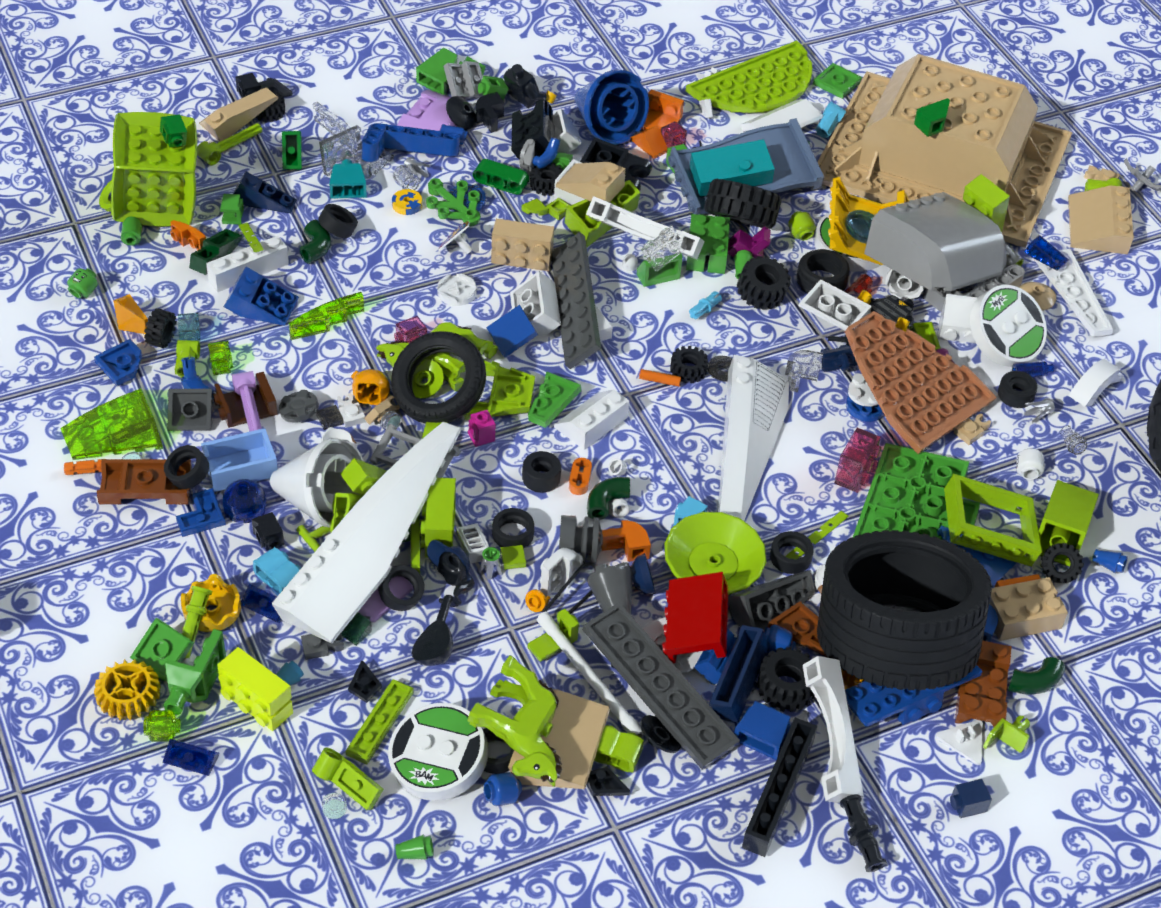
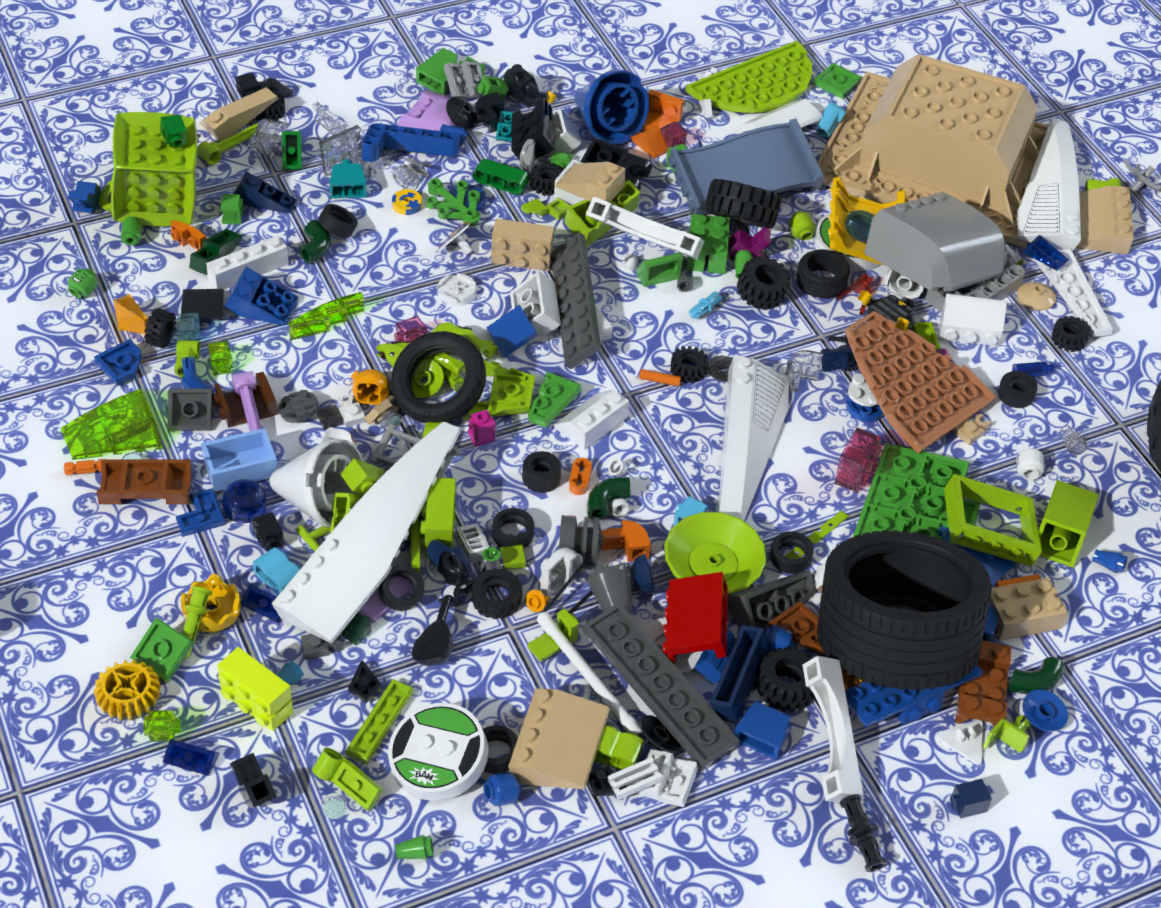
(85, 197): none -> blue brick
(180, 456): black tyre -> none
(195, 681): bright green plate -> none
(205, 302): none -> black piece
(248, 235): lime piece -> none
(252, 783): none -> black brick
(267, 137): none -> clear brick
(500, 578): none -> black tyre
(504, 128): none -> teal slope
(528, 725): lime animal -> none
(549, 154): blue arm -> none
(633, 774): none -> white tile
(663, 248): clear bracket -> none
(677, 778): none -> white slope
(682, 280): none -> dark grey hinge
(741, 163): teal brick -> none
(779, 787): black brick -> none
(834, 305): white slope -> none
(932, 117): green slope -> none
(987, 199): lime slope -> none
(1008, 325): brick -> none
(1043, 407): flat silver piece -> none
(1045, 710): none -> blue dish
(1052, 194): none -> white wedge
(1070, 325): none -> black tyre
(1075, 563): black tyre -> none
(1094, 382): white arch -> none
(1104, 174): tan plate -> none

